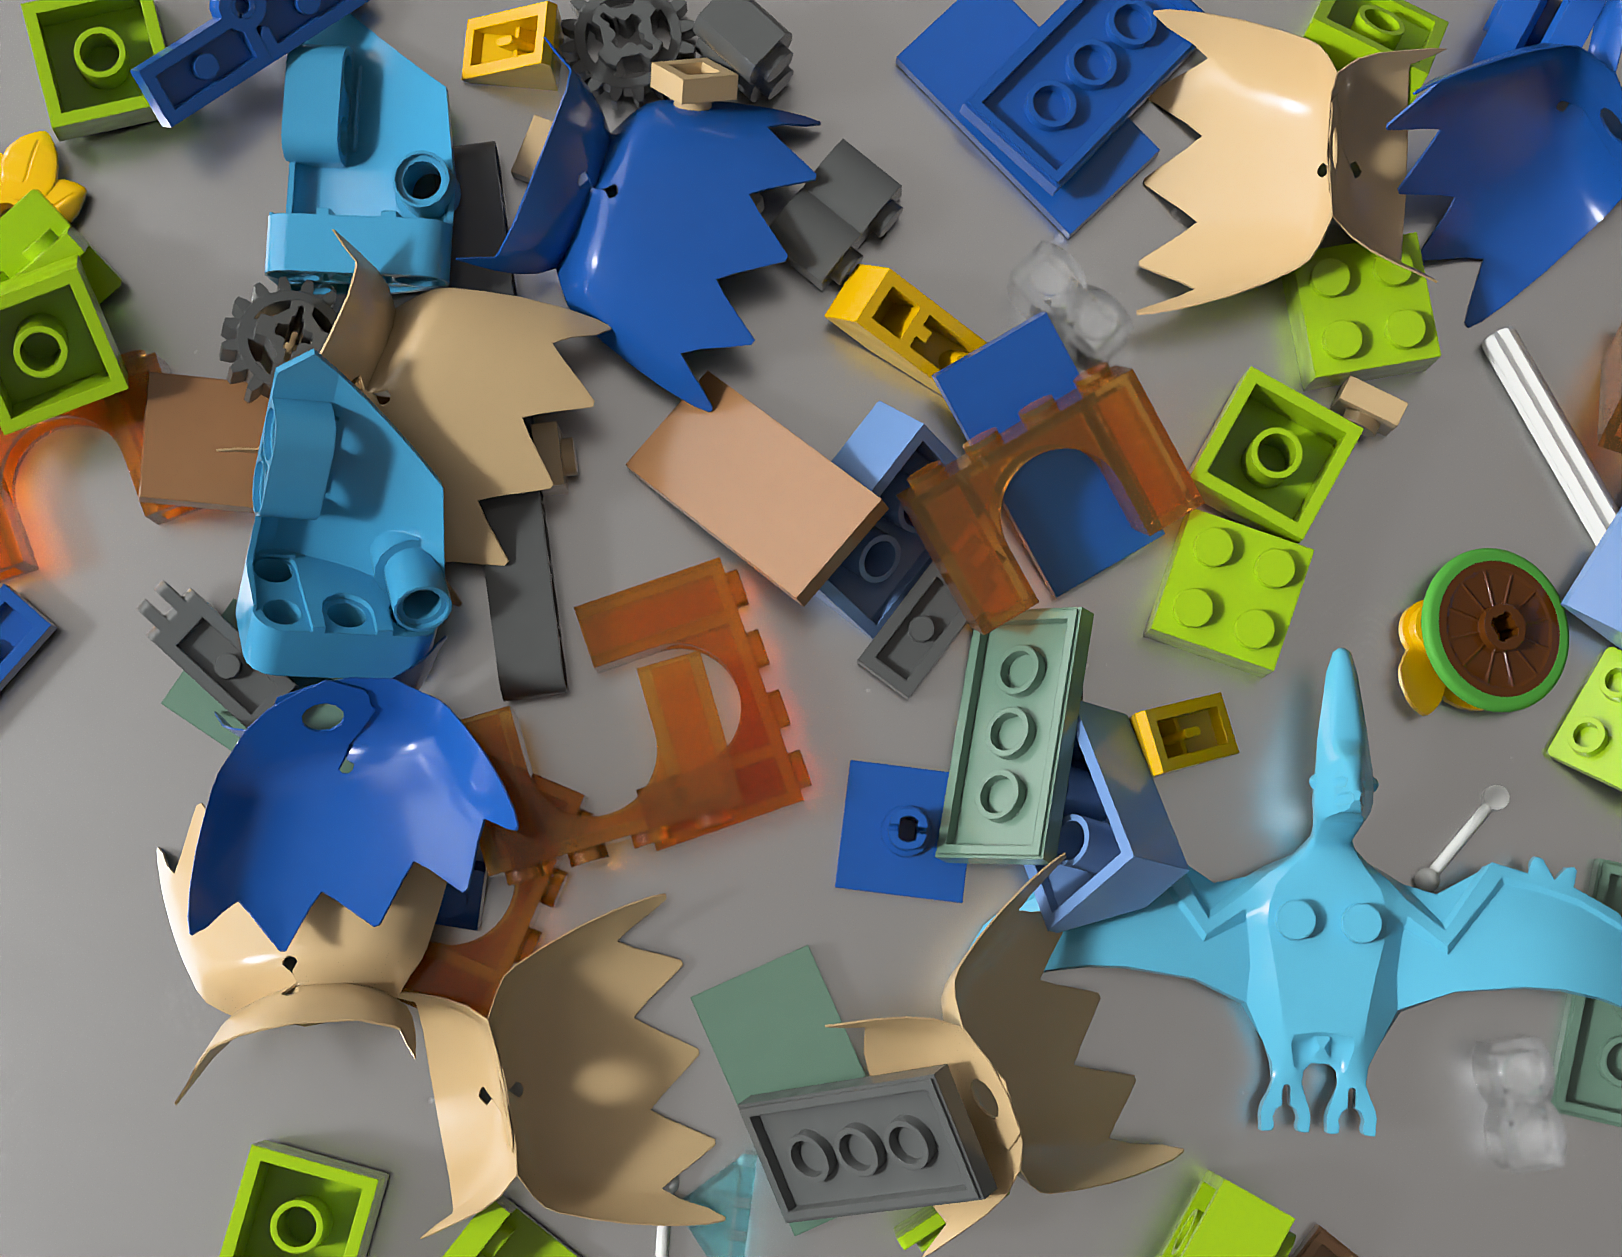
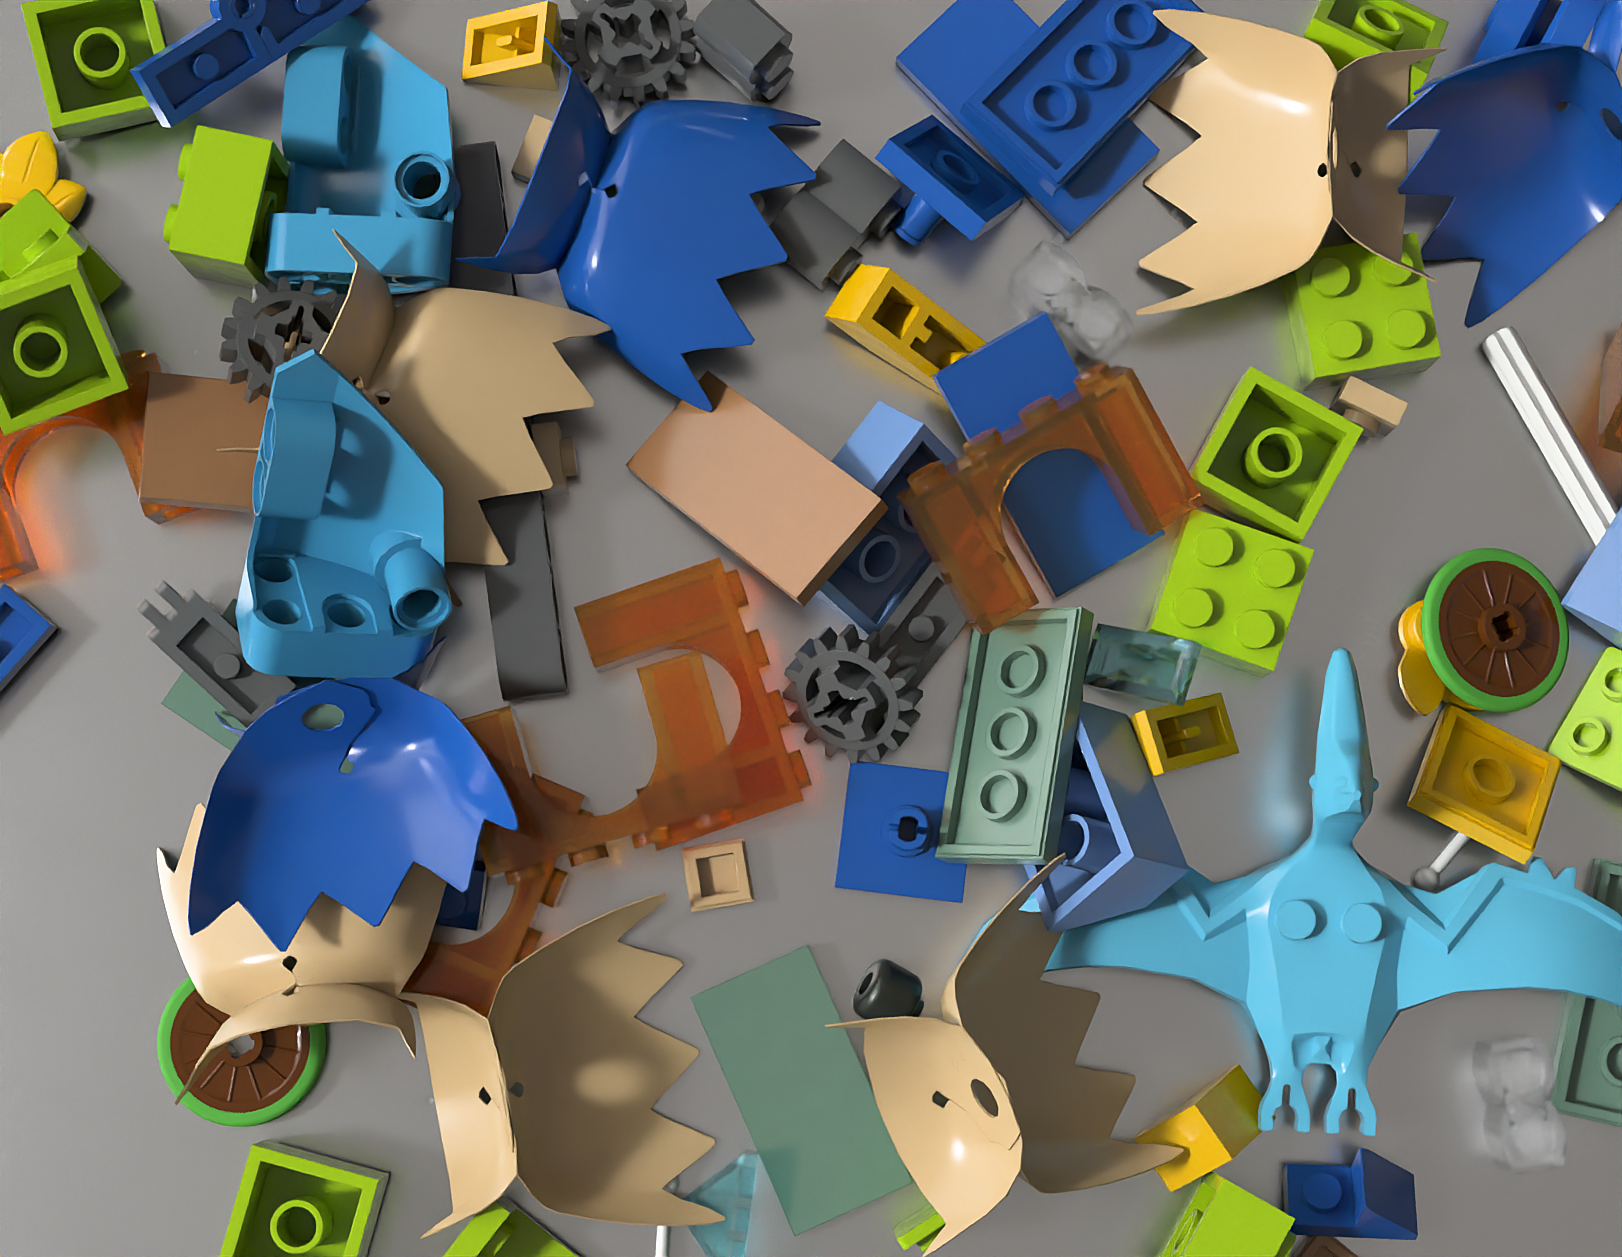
(226, 206): none -> lime brick
(236, 1088): none -> reddish brown wheel
(694, 82): tan plate -> none
(718, 875): none -> tan tile
(852, 694): none -> dark grey gear
(868, 1145): dark grey tile -> none
(888, 992): none -> pearl dark grey piece
(947, 183): none -> blue tile
(1141, 664): none -> clear light blue slope
(1208, 1126): none -> yellow slope
(1352, 1201): none -> blue slope
(1485, 783): none -> yellow tile

